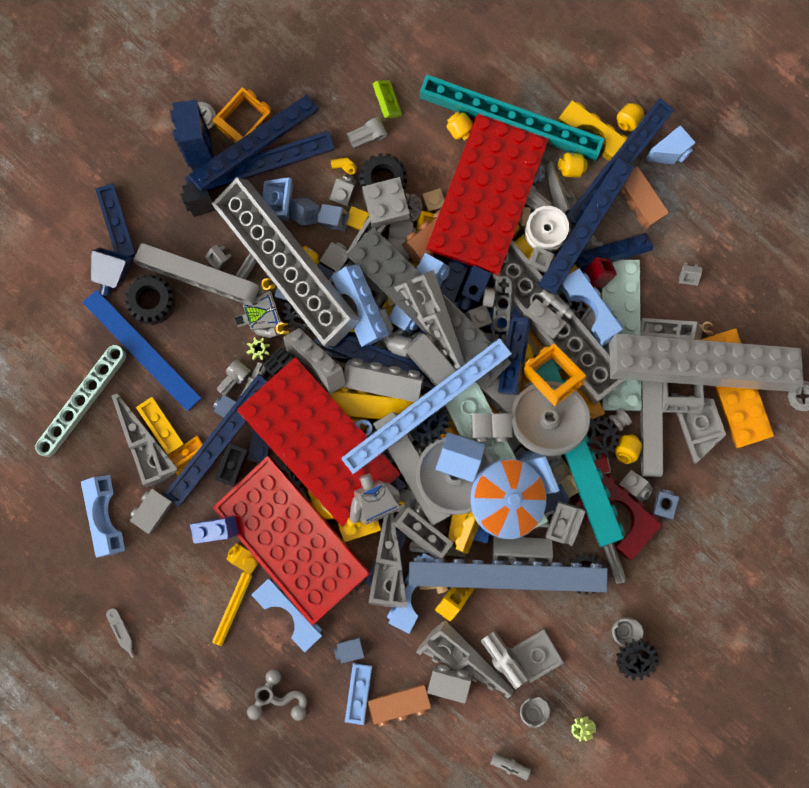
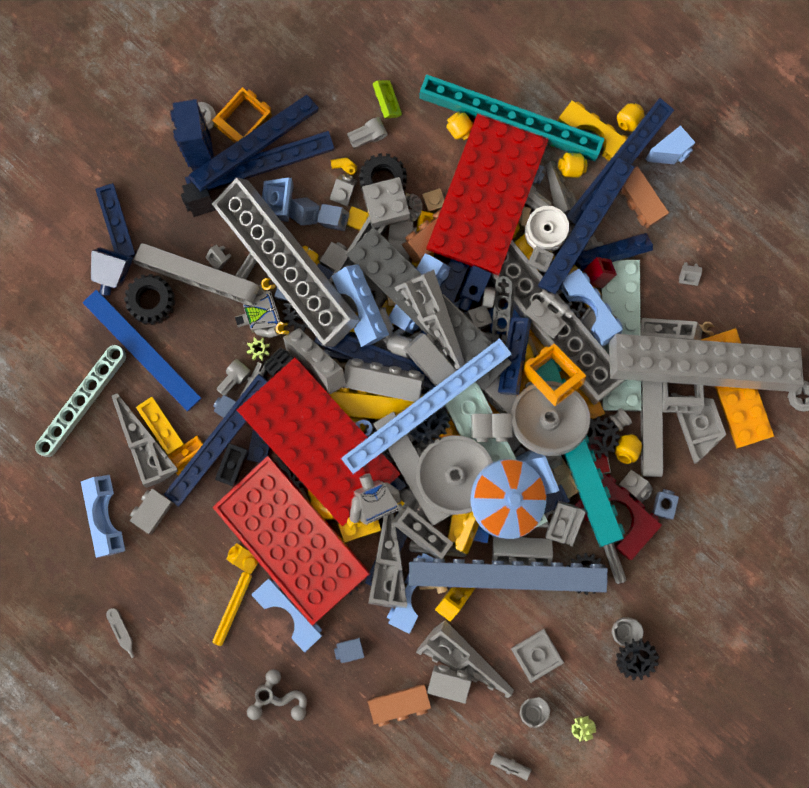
(214, 529): brick -> none
(358, 693): light blue tile -> none
(460, 457): light blue slope -> none
(505, 659): light grey piece -> none

